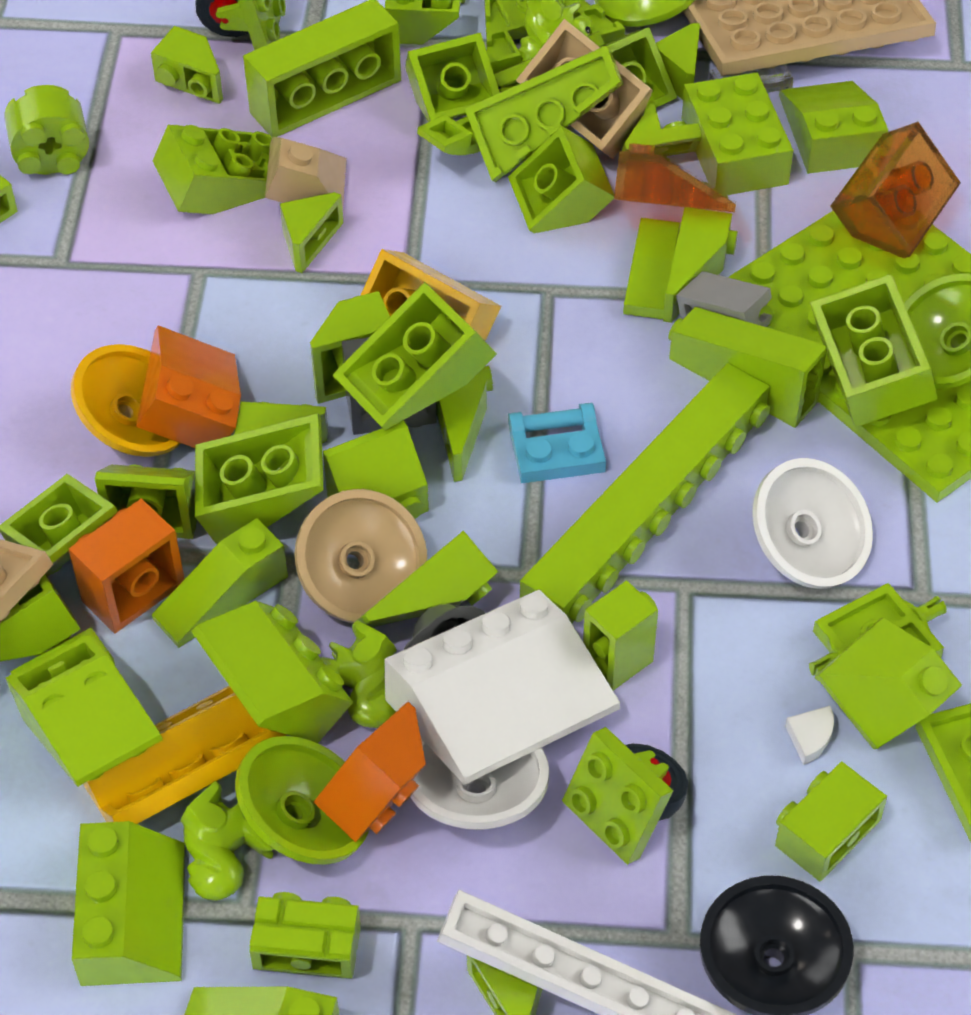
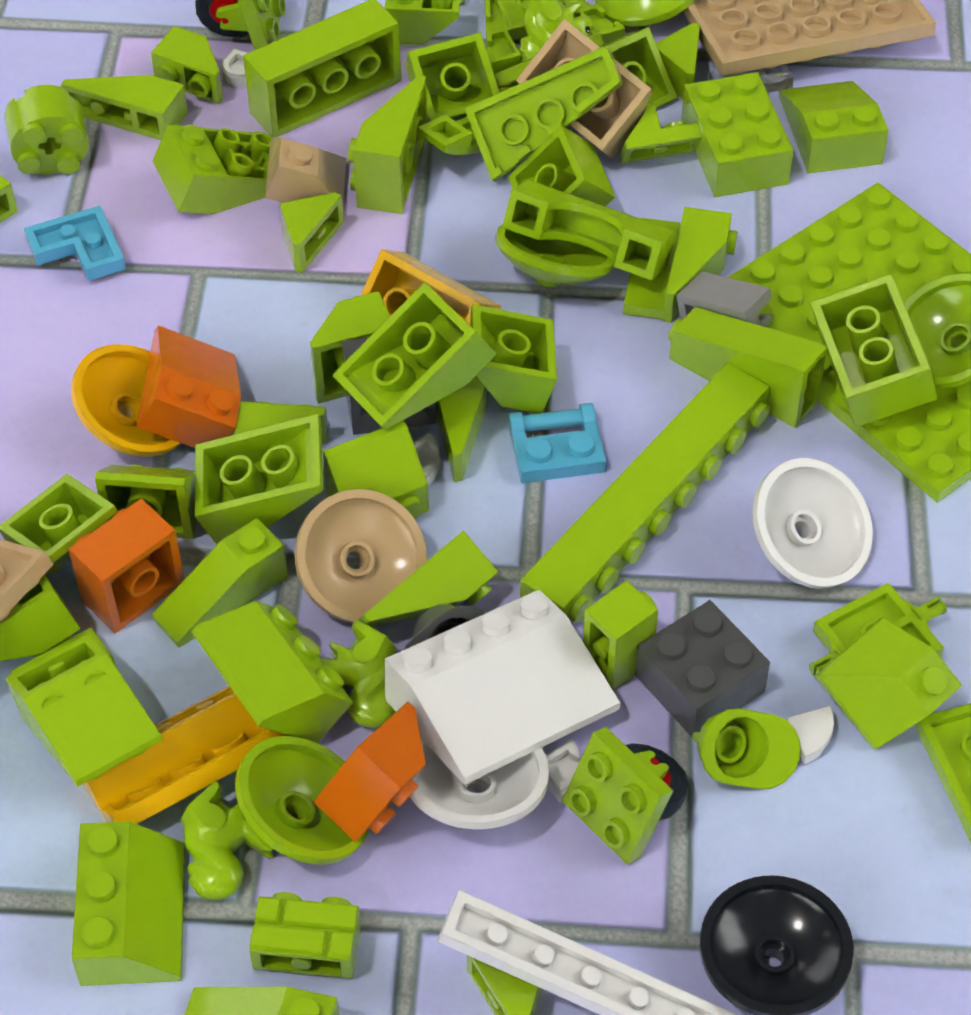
(81, 234): none -> medium azure plate
(131, 102): none -> lime slope
(233, 69): none -> white tile
(389, 150): none -> lime slope
(428, 455): none -> white tile
(525, 359): none -> lime slope
(552, 260): none -> lime dish
(556, 215): none -> lime arch
(562, 767): none -> white tile
(660, 180): clear orange slope -> none
(701, 667): none -> dark grey brick
(748, 748): none -> lime piece
(829, 820): lime brick -> none
(896, 191): clear orange slope -> none

